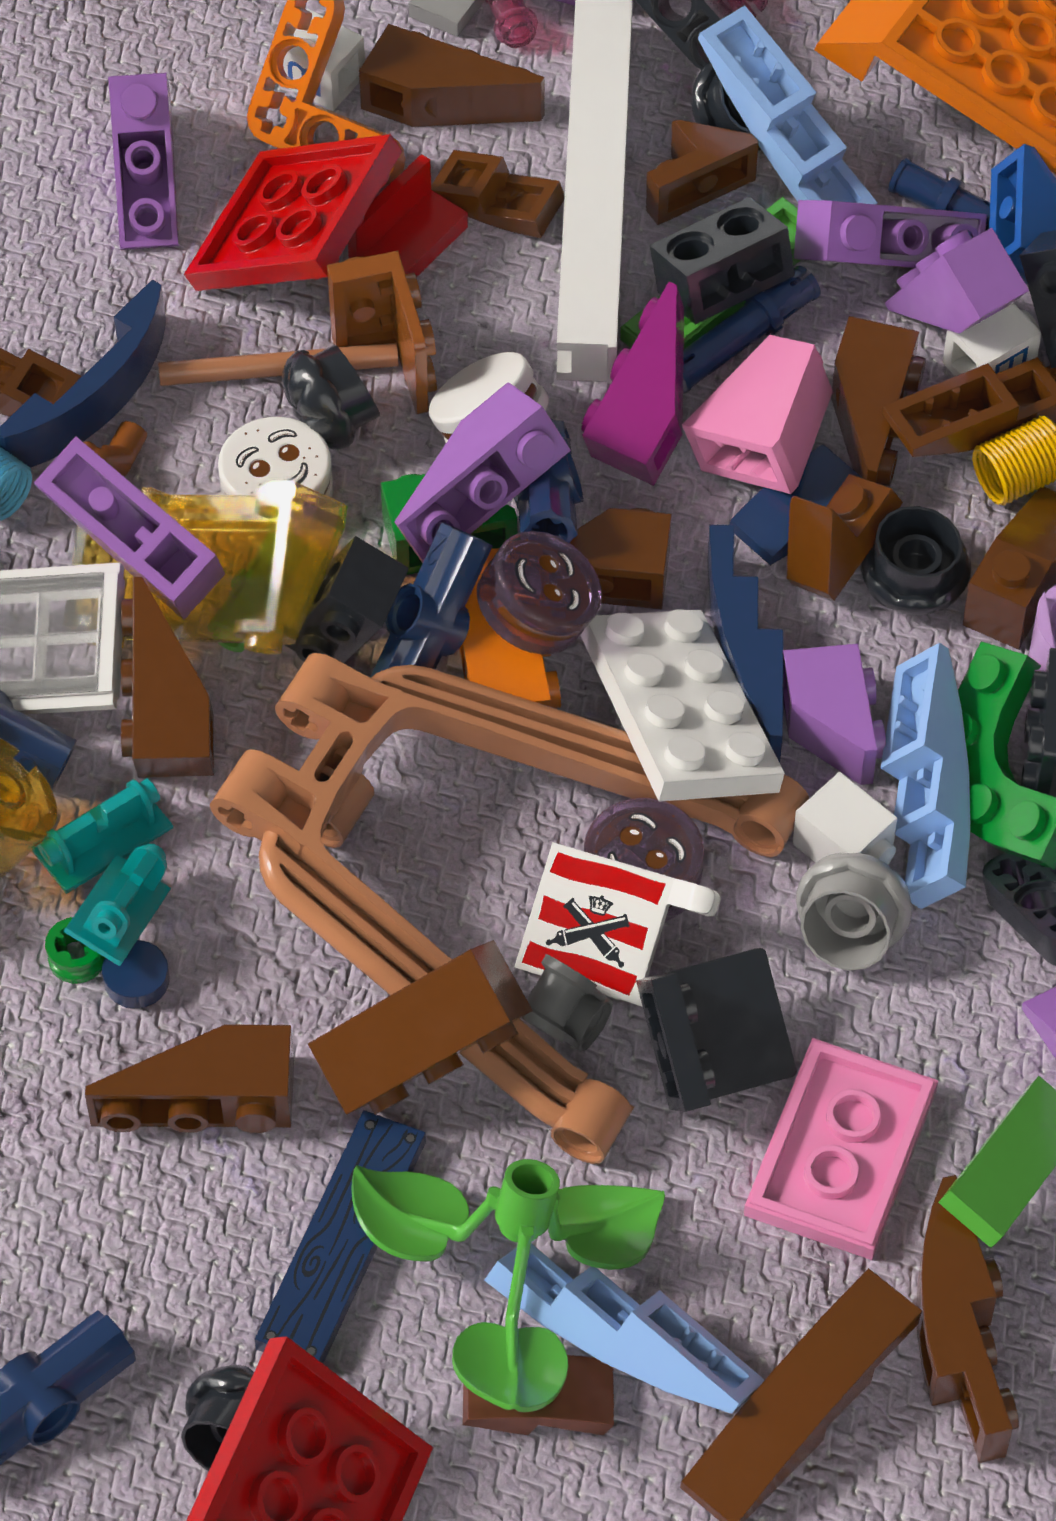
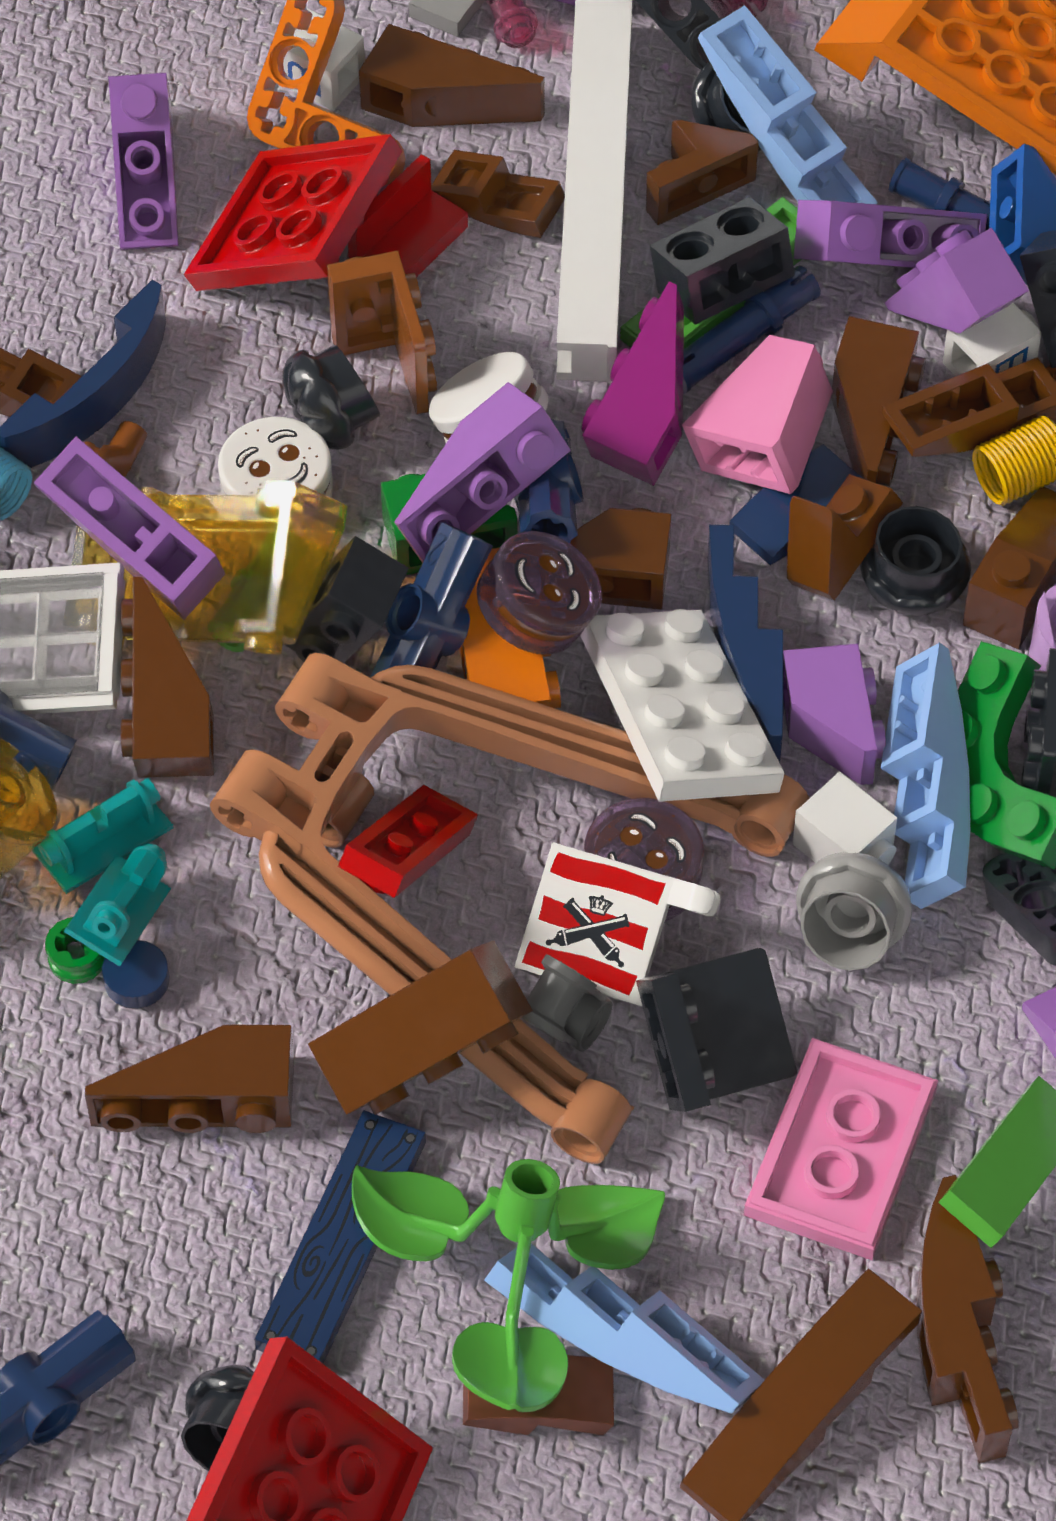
(266, 364): nougat bar -> none
(407, 841): none -> red plate

